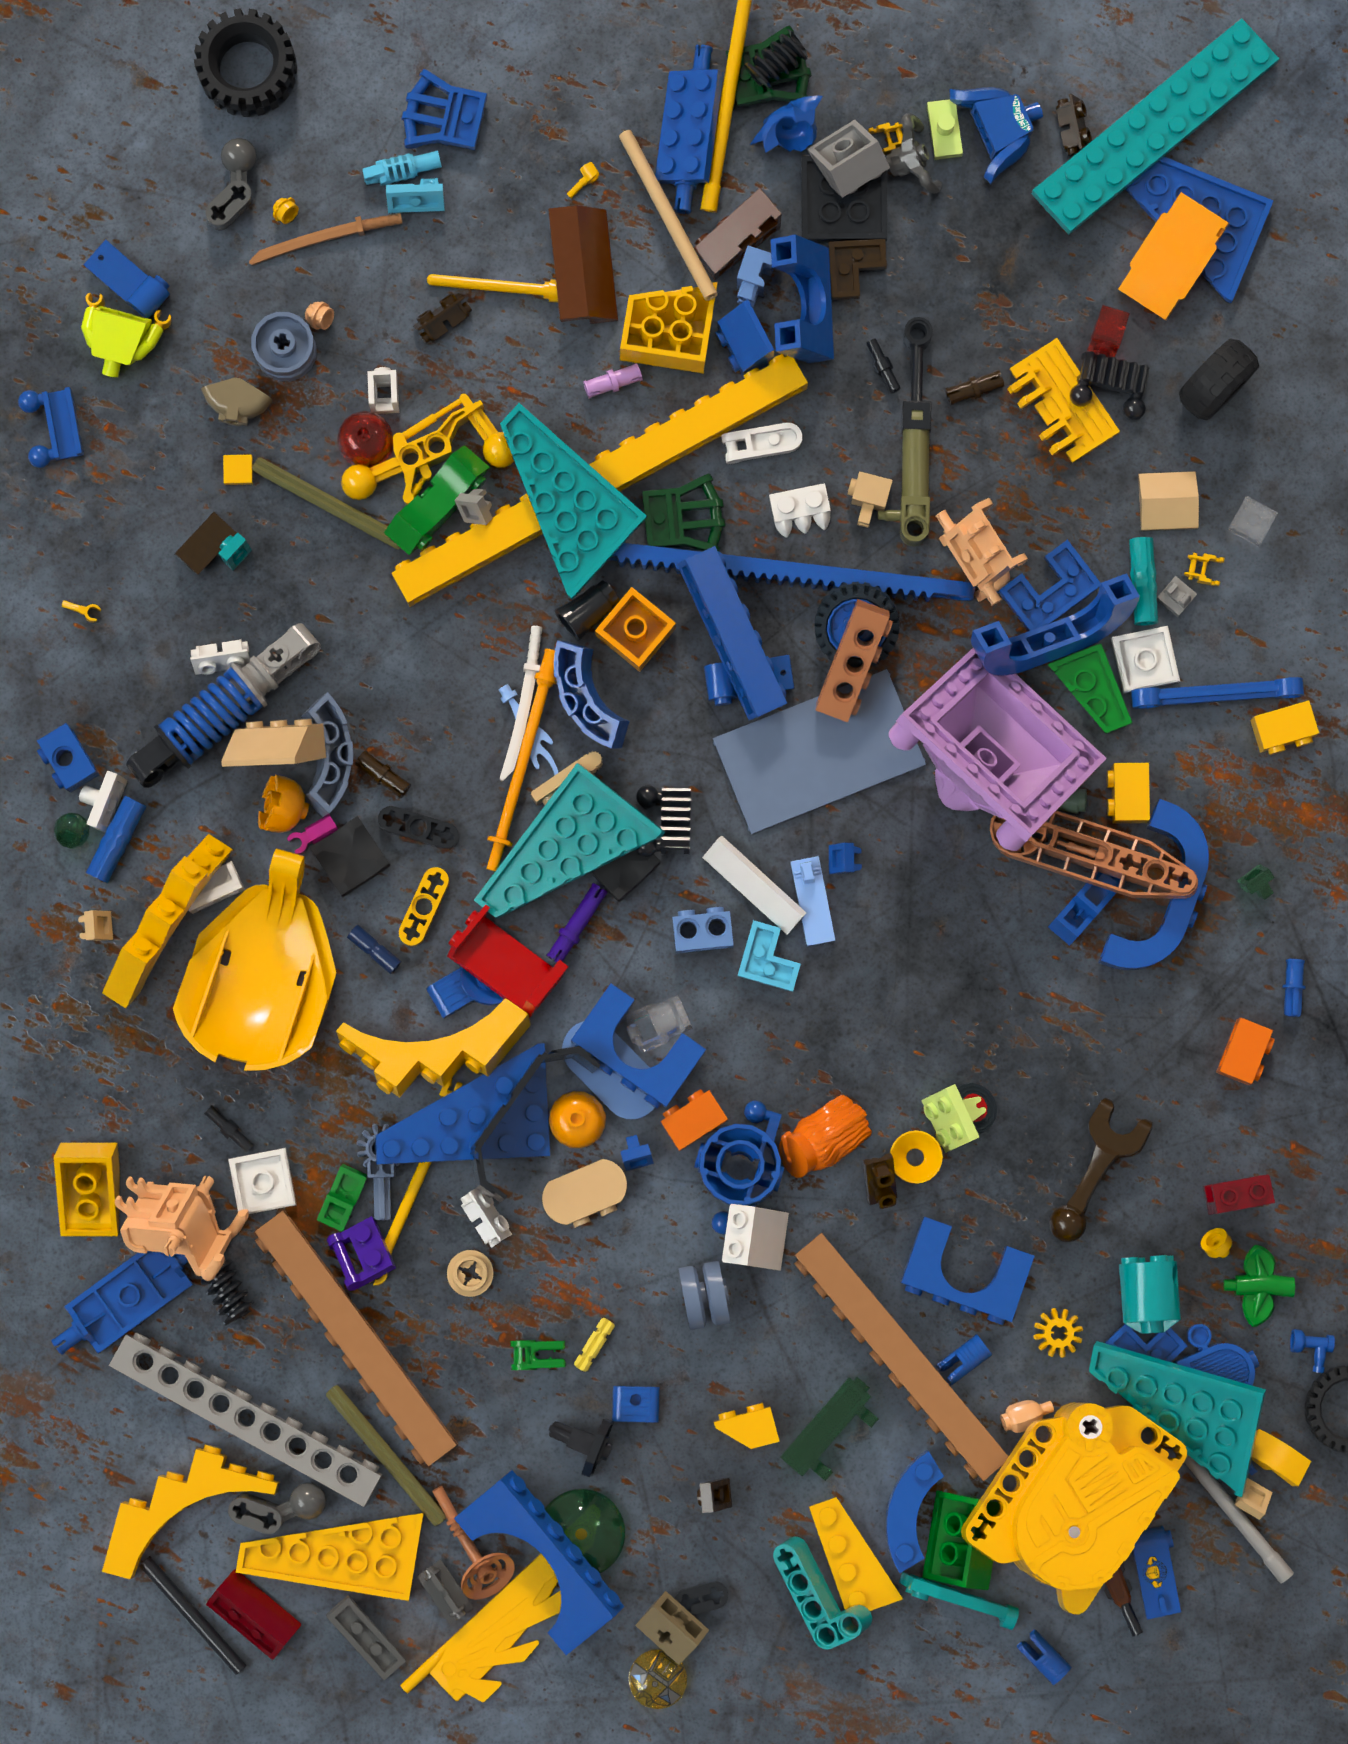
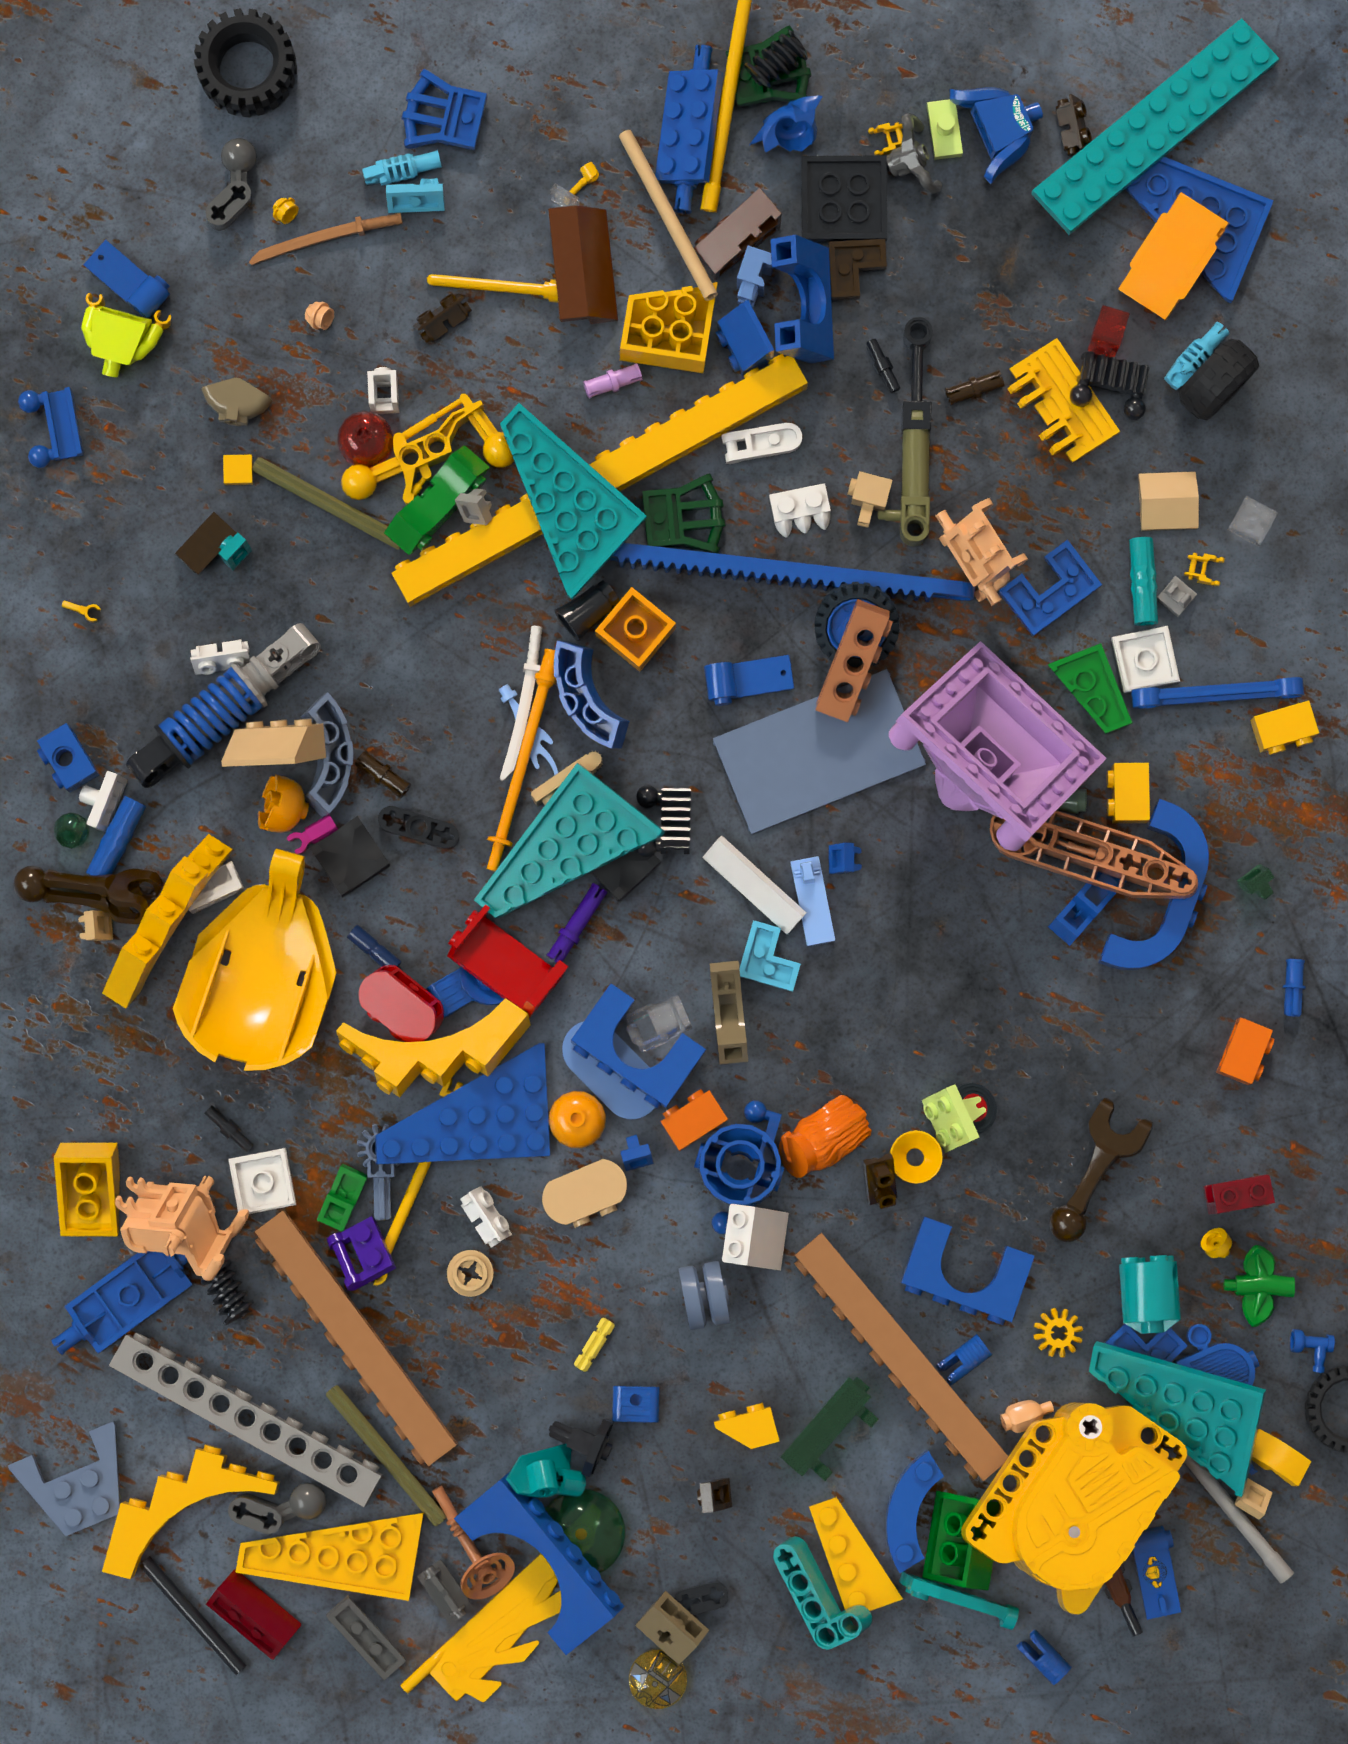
(81, 1495): none -> sand blue wing
(103, 892): none -> dark brown piece
(278, 330): sand blue wheel -> none
(400, 1004): none -> brick
(407, 922): yellow beam -> none
(531, 1348): green piece -> none
(546, 1474): none -> teal panel
(563, 197): none -> clear tile
(577, 1054): black windscreen -> none
(703, 939): medium blue brick -> none
(728, 1012): none -> dark tan arch
(732, 633): blue brick -> none
(849, 158): light grey slope -> none
(1060, 638): blue arch -> none
(1195, 356): none -> medium azure hinge

